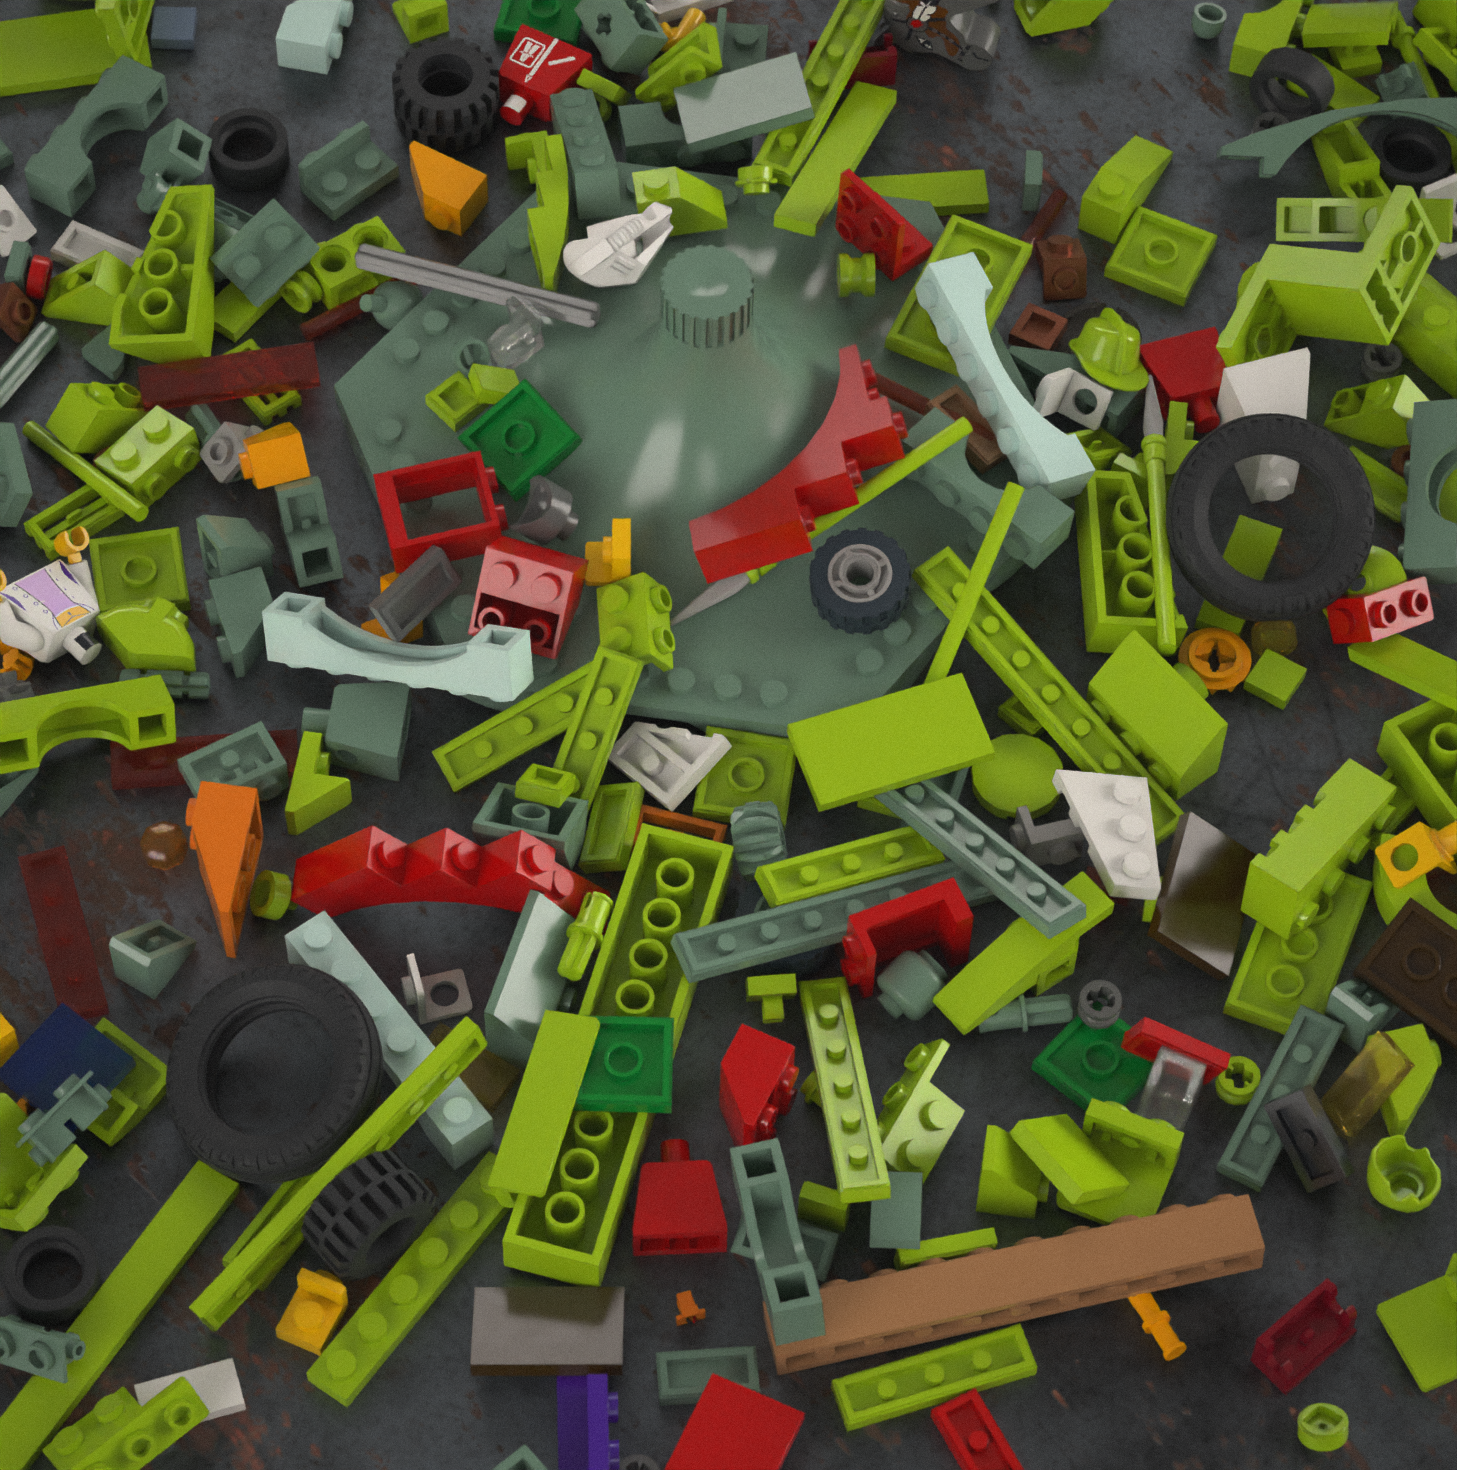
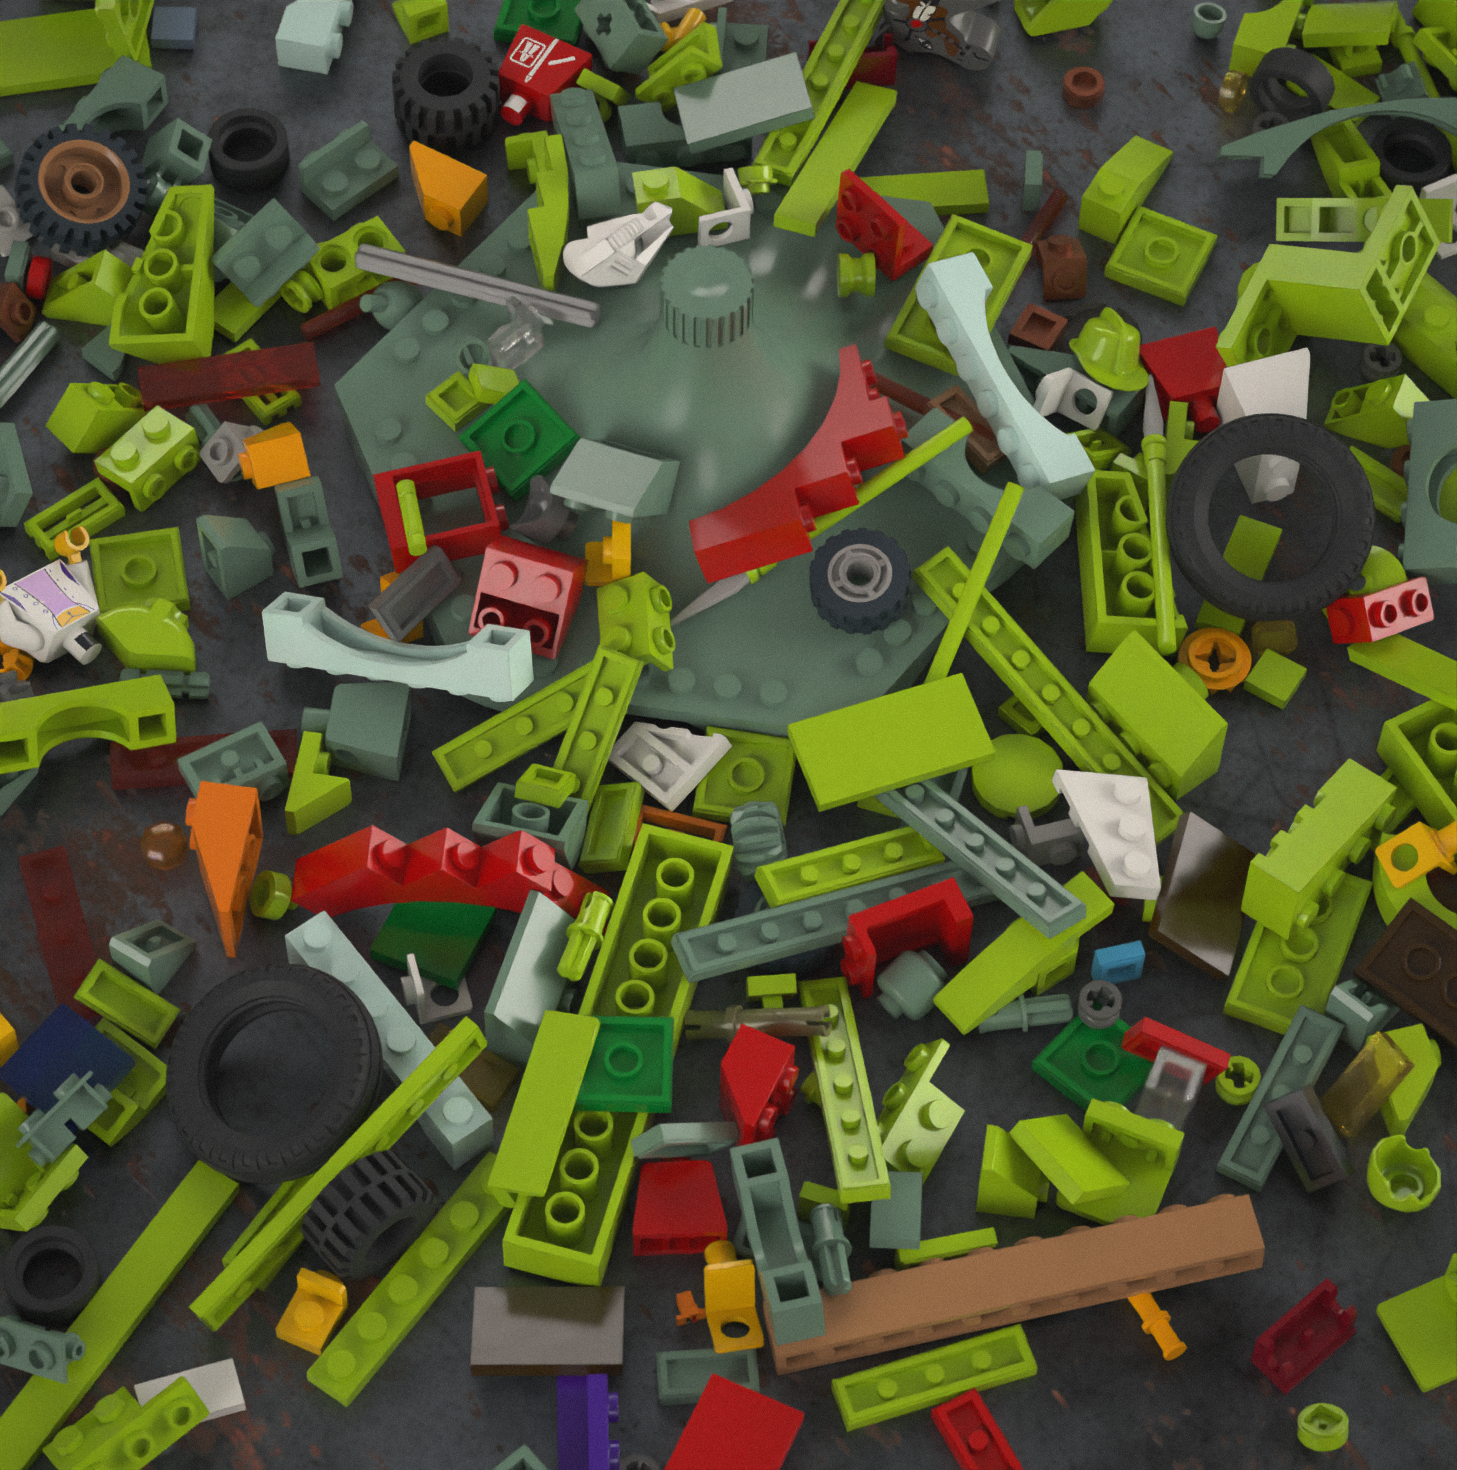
(74, 218): none -> wheel
(85, 471): lime bar -> none
(127, 1003): none -> lime tile
(237, 609): sand green slope -> none
(411, 517): none -> lime wheel
(439, 935): none -> green tile
(616, 479): none -> sand green slope
(685, 1139): none -> sand green tile
(730, 1297): none -> yellow bracket
(738, 214): none -> white bracket
(771, 1021): none -> olive pin
(831, 1248): none -> sand green axle
(1083, 87): none -> copper tile
(1119, 962): none -> dark azure tile
(1233, 91): none -> clear yellow tile

